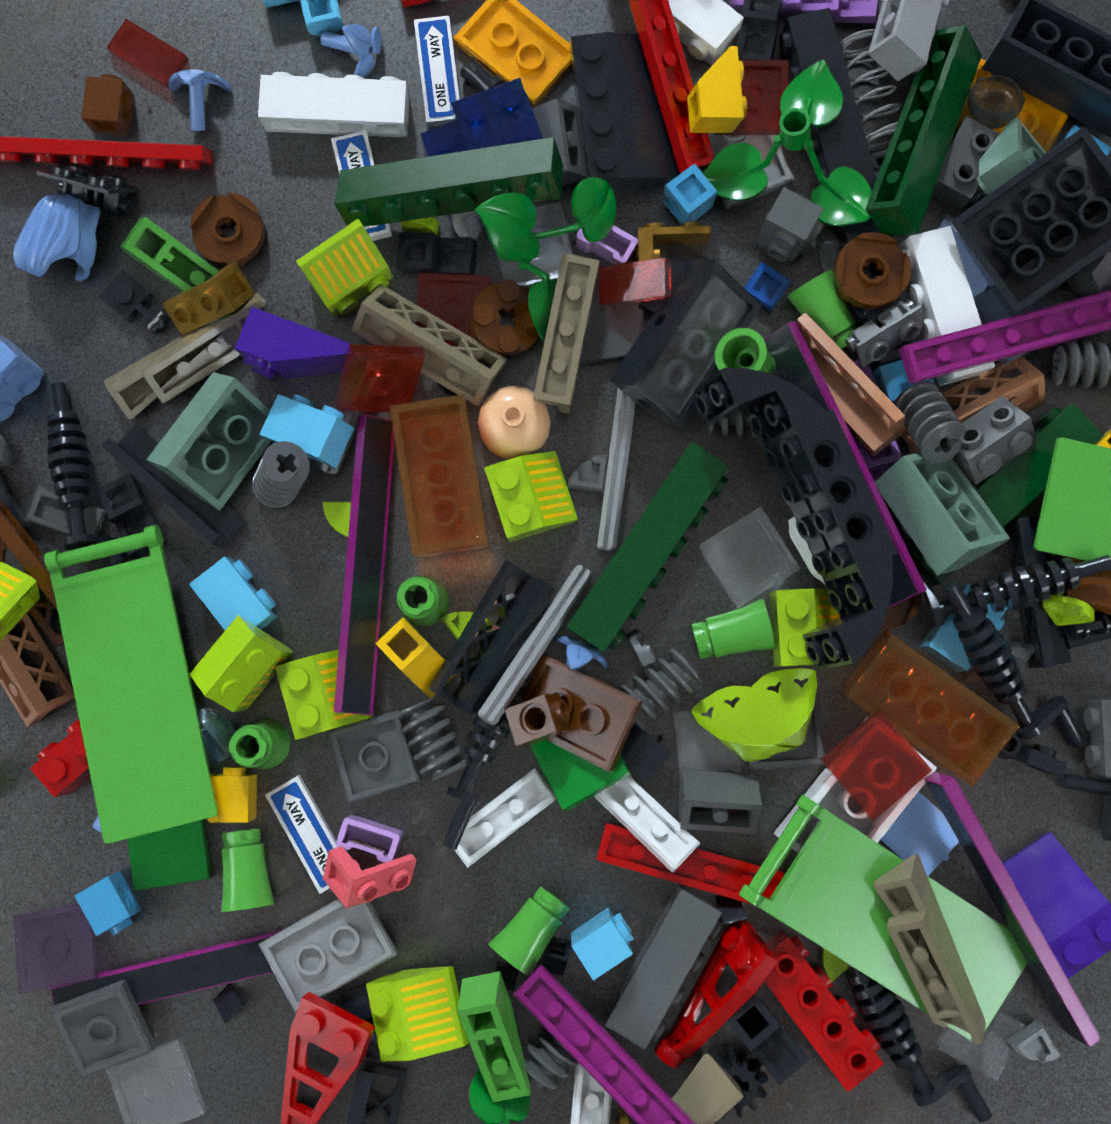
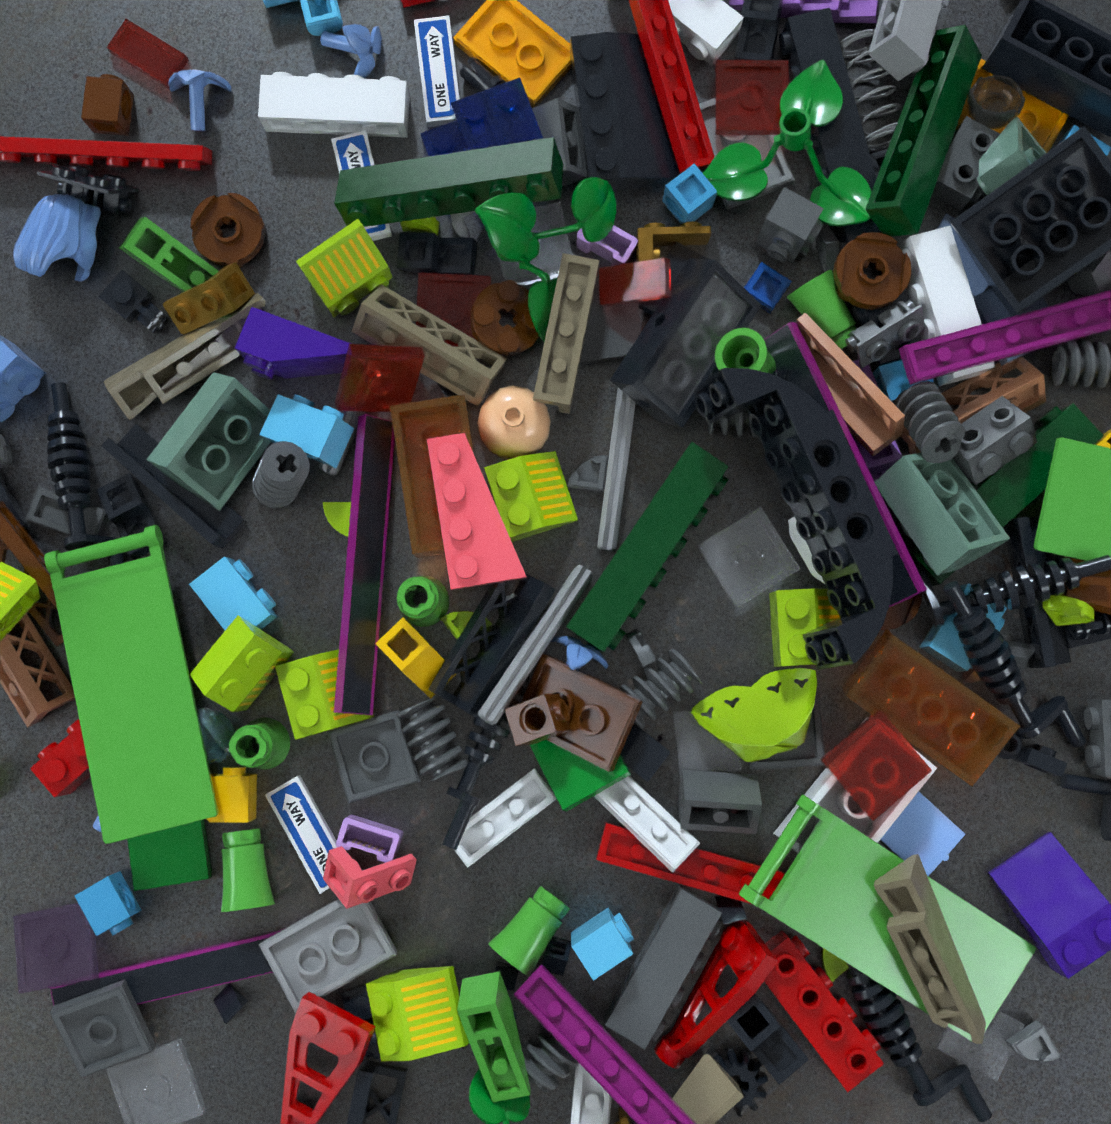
(471, 526): none -> coral wing
(717, 97): yellow slope -> none
(735, 631): bright green plant -> none
(1012, 908): magenta tile -> none

